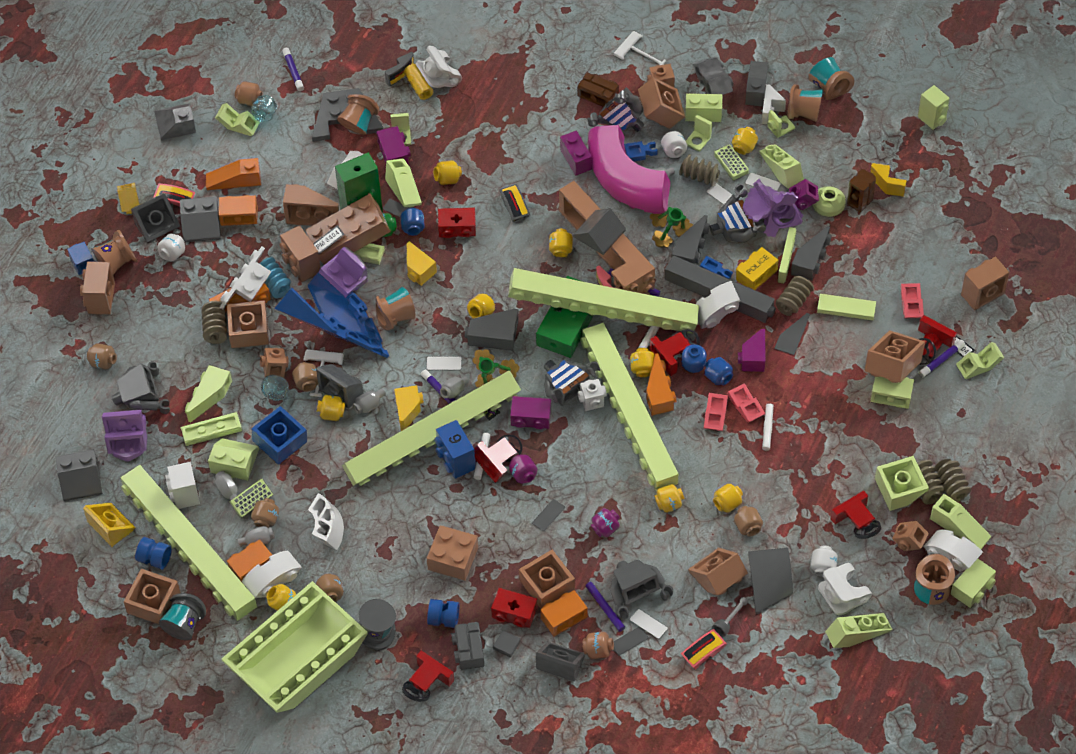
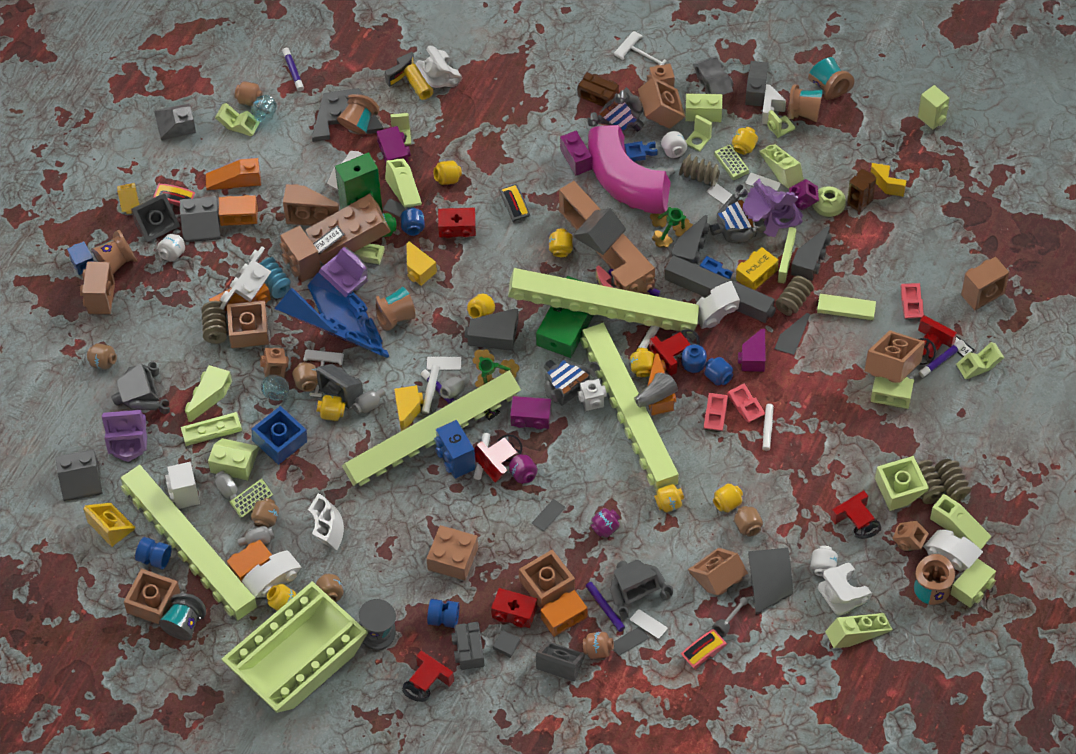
(430, 389): none -> white piece
(660, 388): none -> flat silver piece

